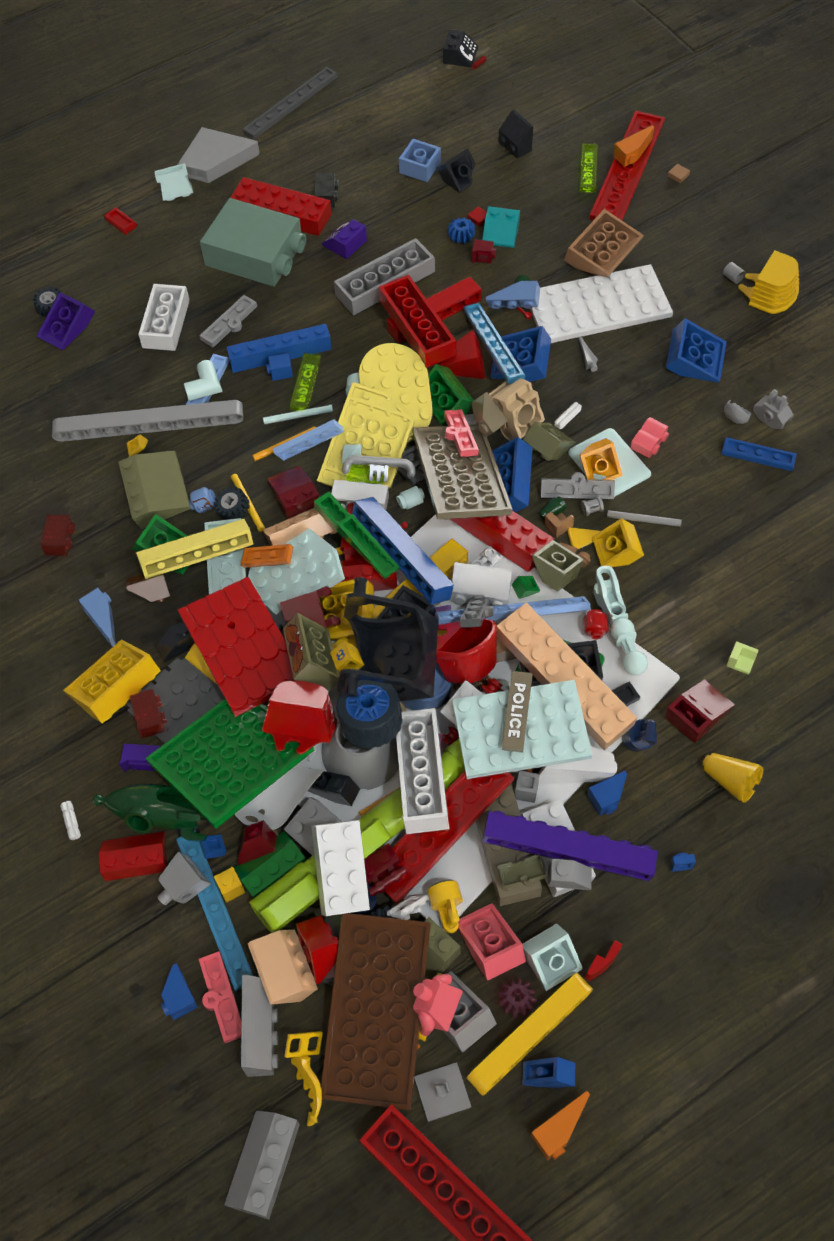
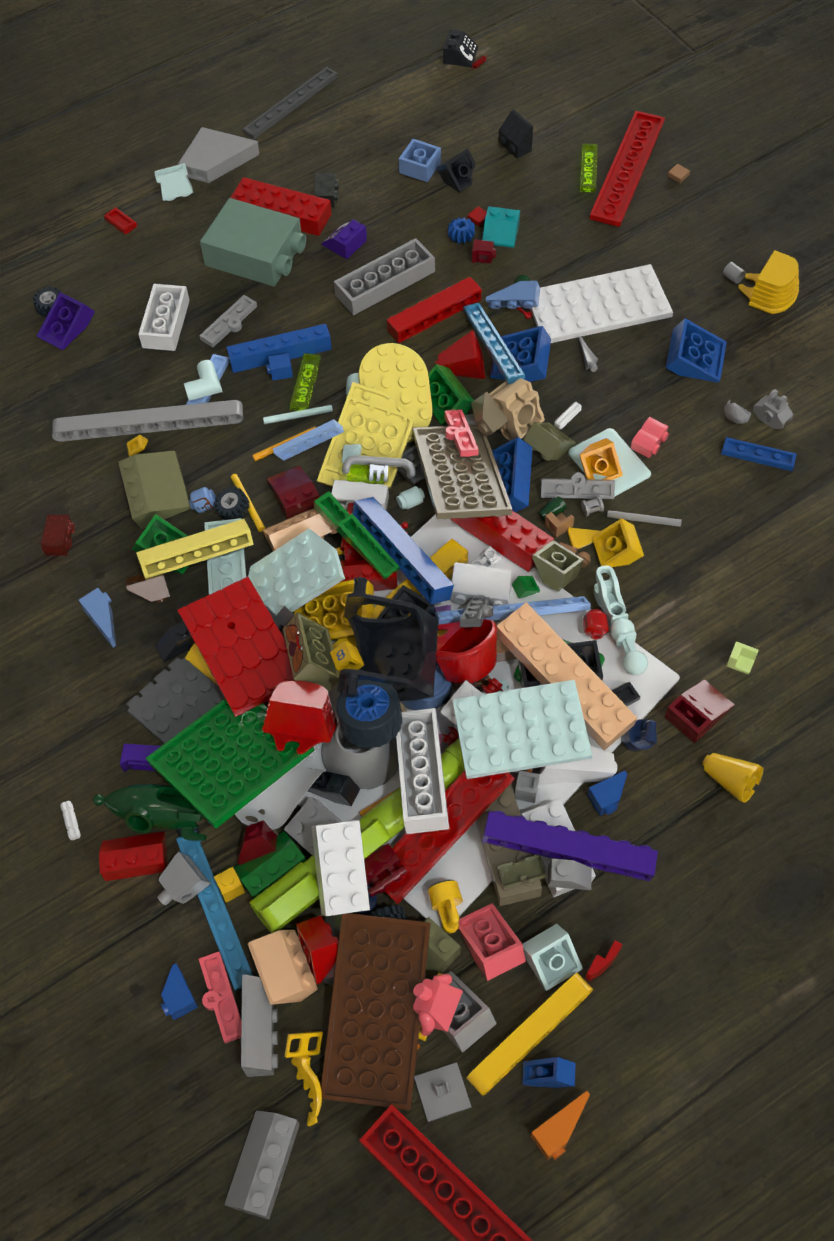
(112, 680): yellow slope -> none
(147, 713): clear red brick -> none
(213, 846): blue plate -> none
(267, 555): orange tile -> none
(310, 607): dark red flag -> none
(409, 907): white piece -> none
(417, 321): red brick -> none
(509, 997): clear pink gear -> none
(517, 712): dark tan tile -> none
(603, 245): medium nougat slope -> none
(631, 148): orange slope -> none
(682, 861): blue plate -> none

